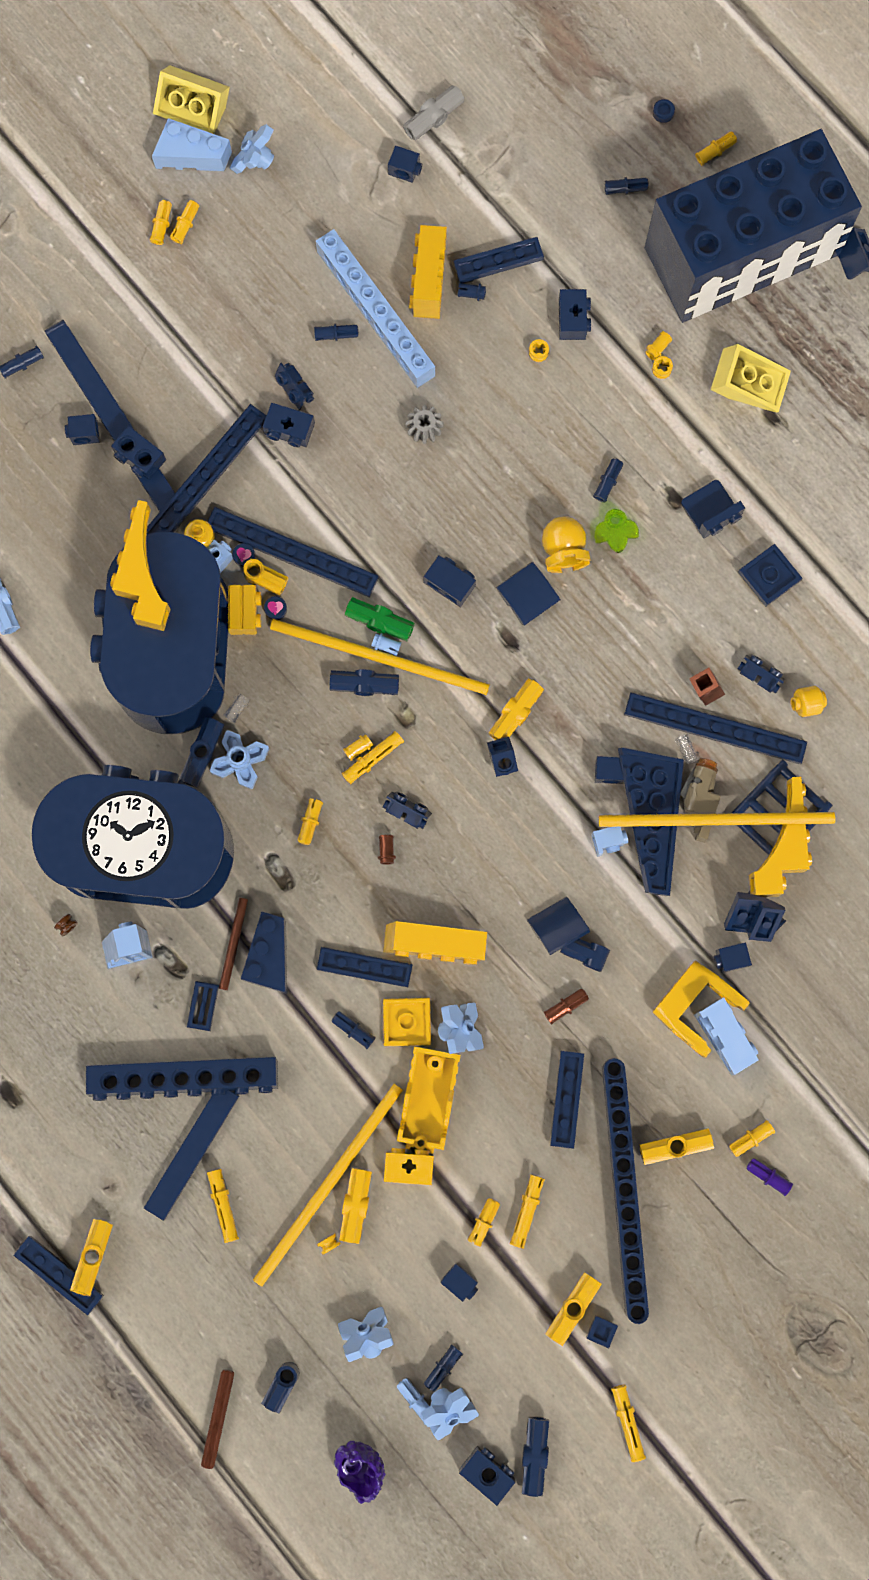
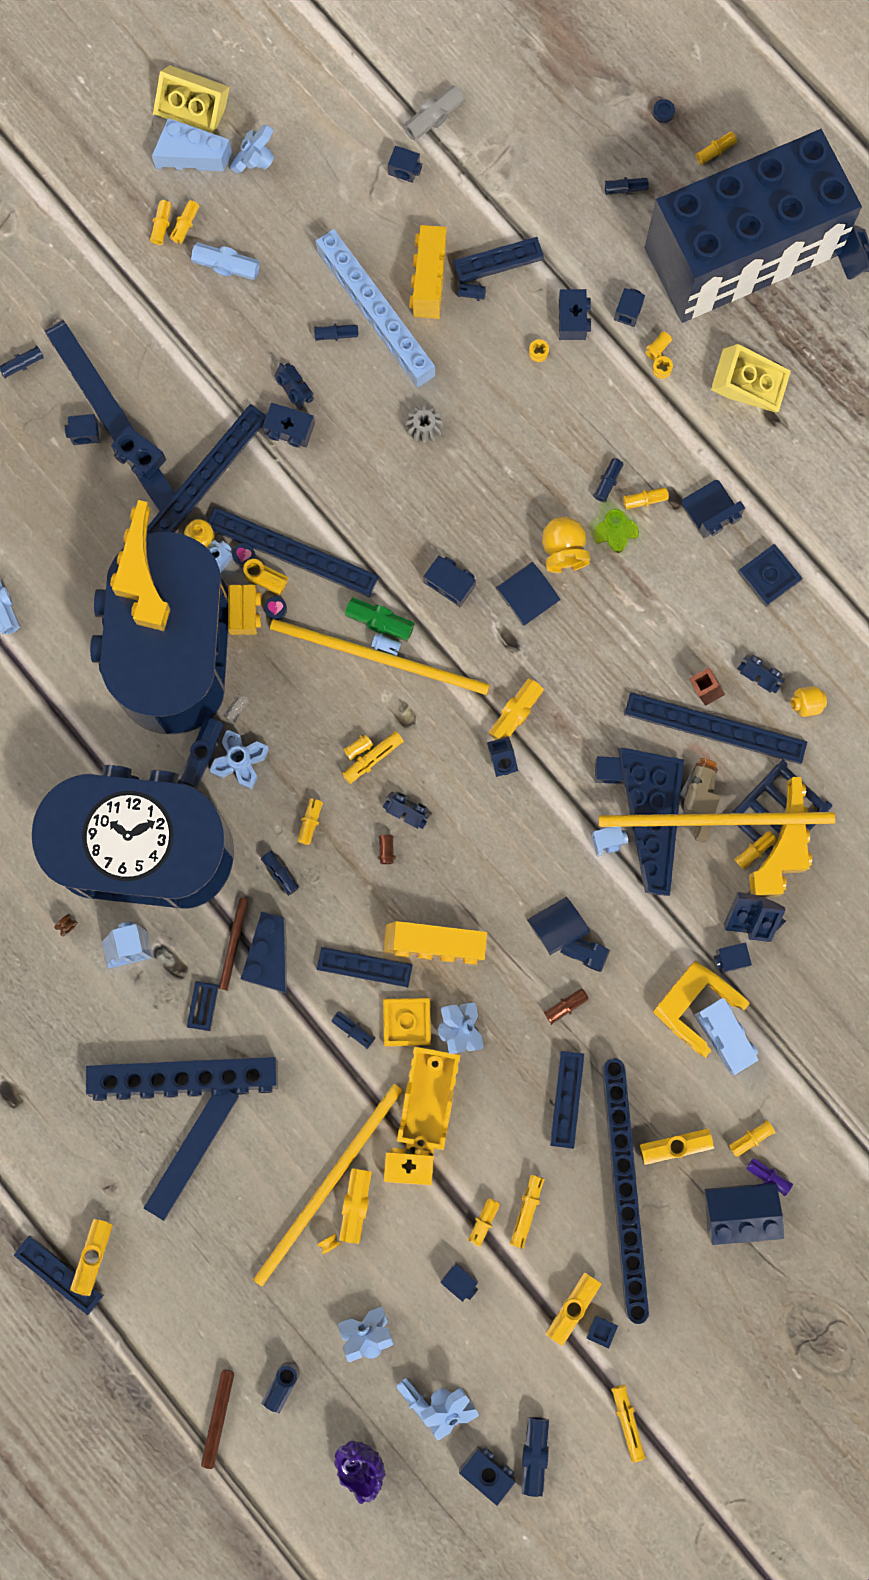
(222, 1204): yellow pin -> none
(225, 261): none -> light blue piece
(280, 873): none -> dark blue pin
(364, 682): dark blue piece -> none
(443, 1368): dark blue axle -> none
(629, 307): none -> dark blue brick
(645, 498): none -> yellow axle
(687, 749): clear pin -> none
(744, 1214): none -> dark blue slope
(755, 850): none -> yellow axle

